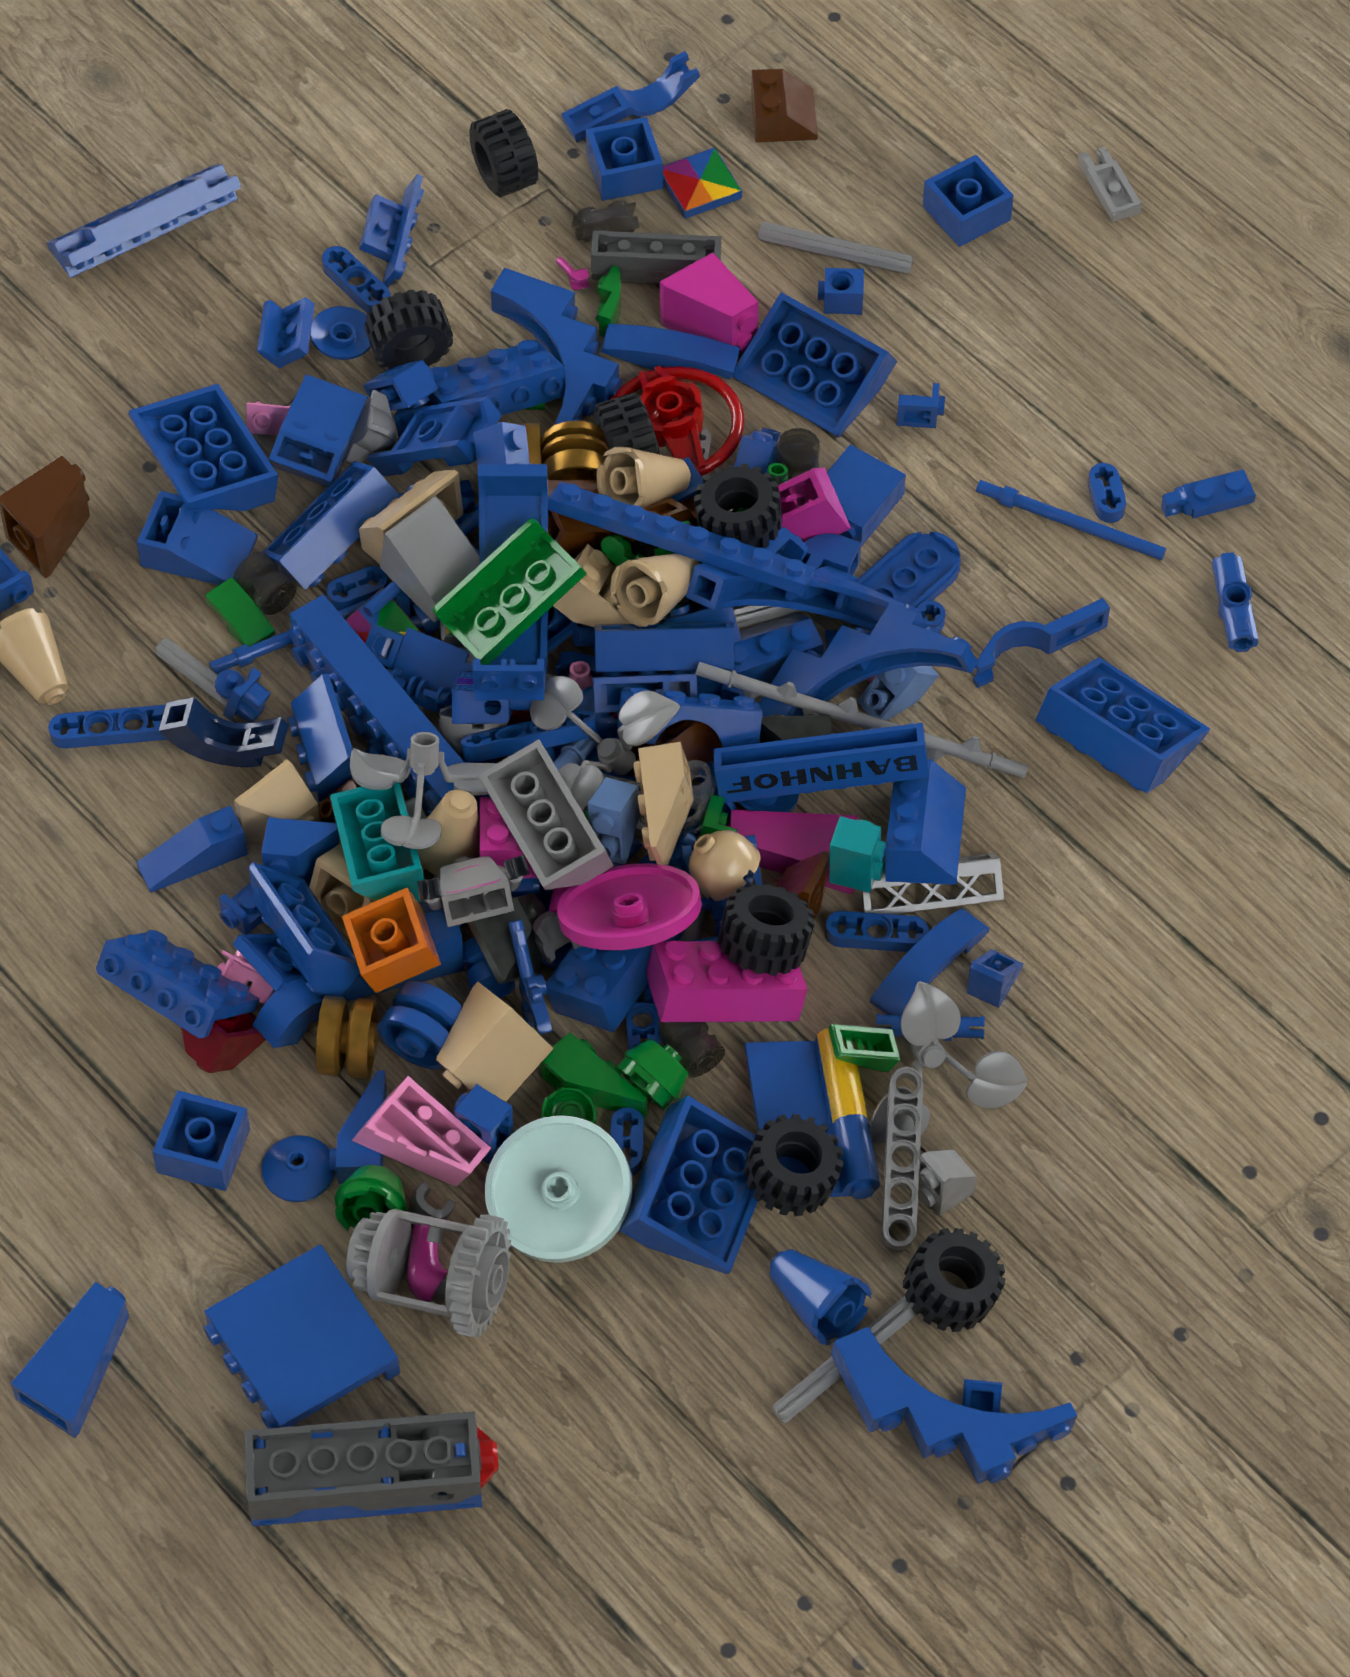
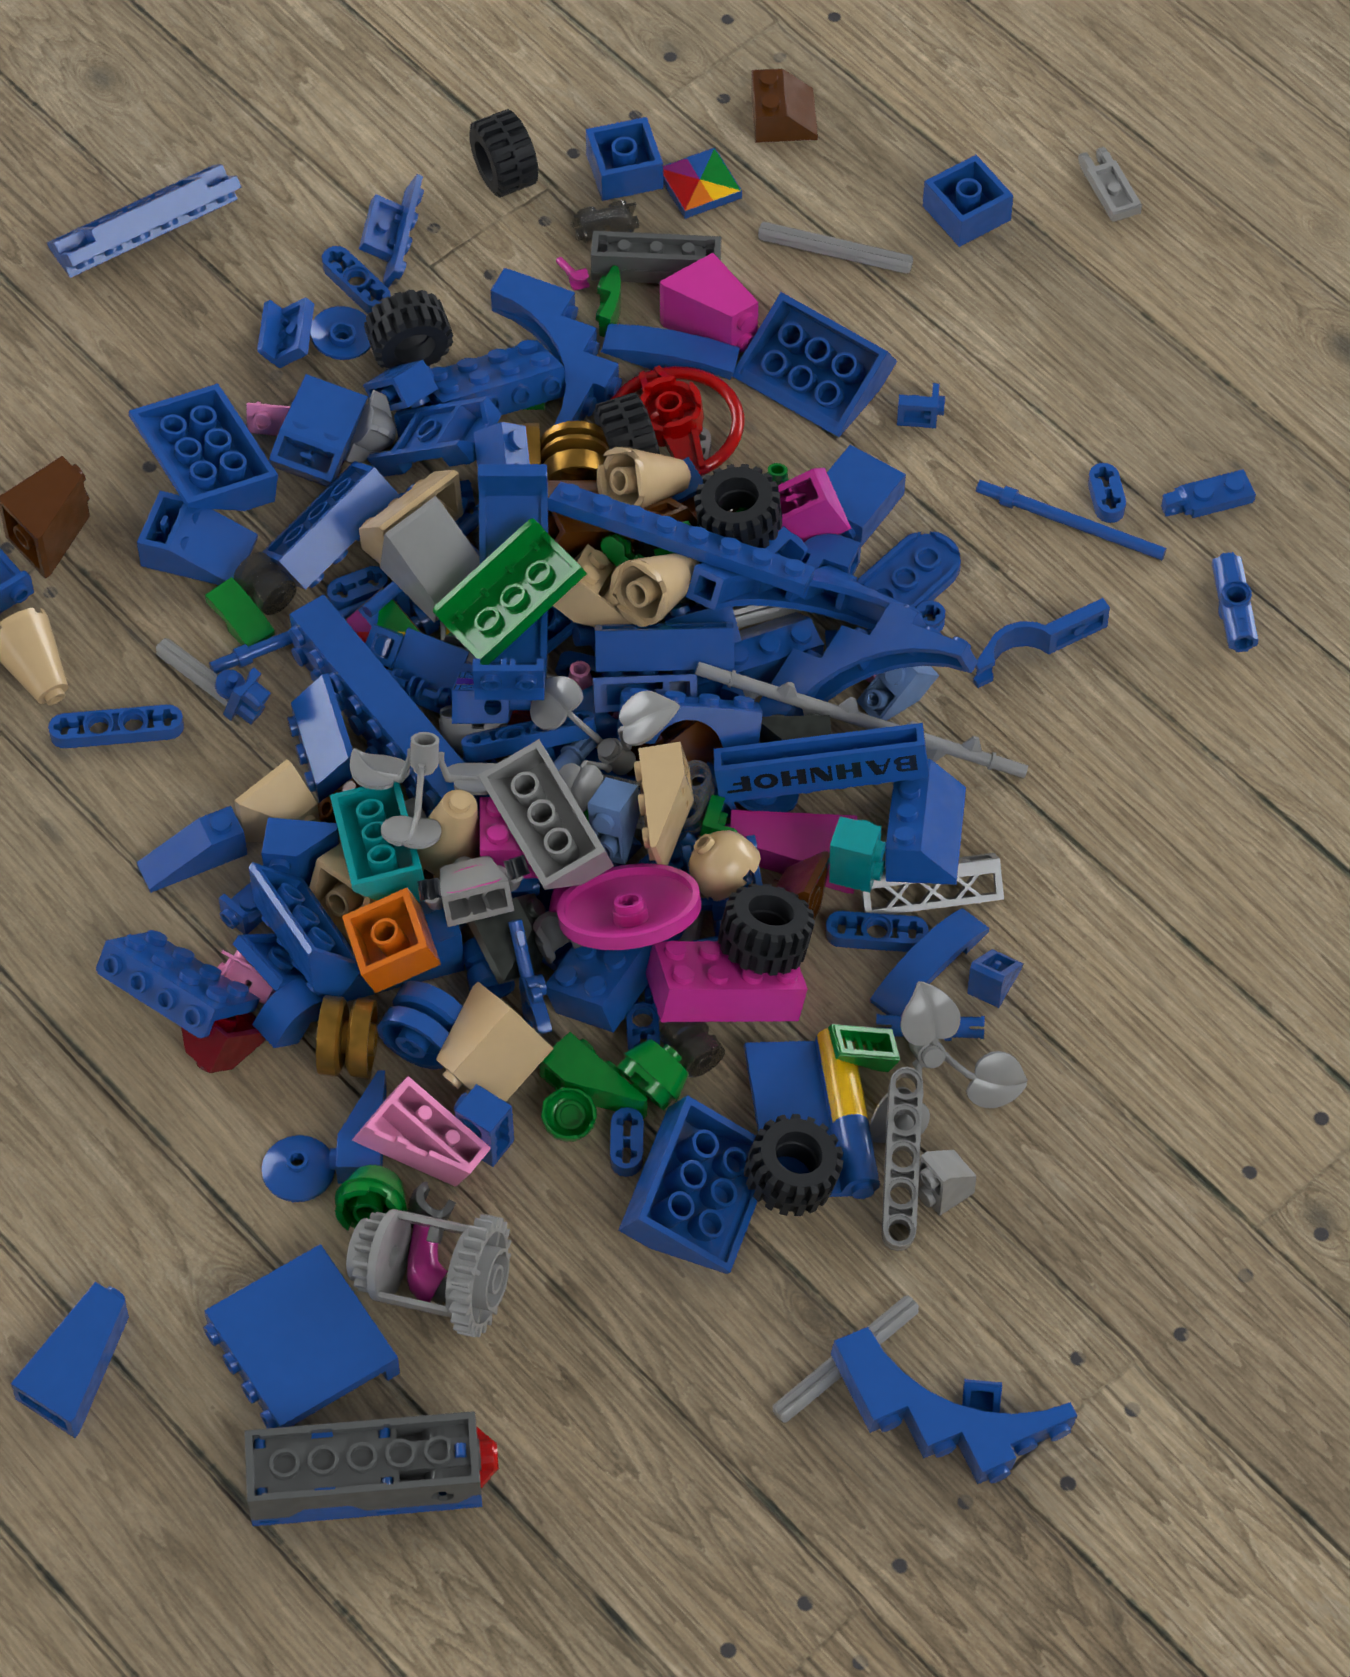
(201, 1140): blue brick -> none
(221, 741): dark blue arch -> none
(559, 1188): light aqua dish -> none
(620, 103): blue piece -> none
(758, 449): blue slope -> none
(798, 451): clear smoke wheel -> none
(820, 1294): blue cone -> none
(842, 291): blue brick -> none
(939, 1299): black tyre -> none
(1120, 724): blue slope -> none

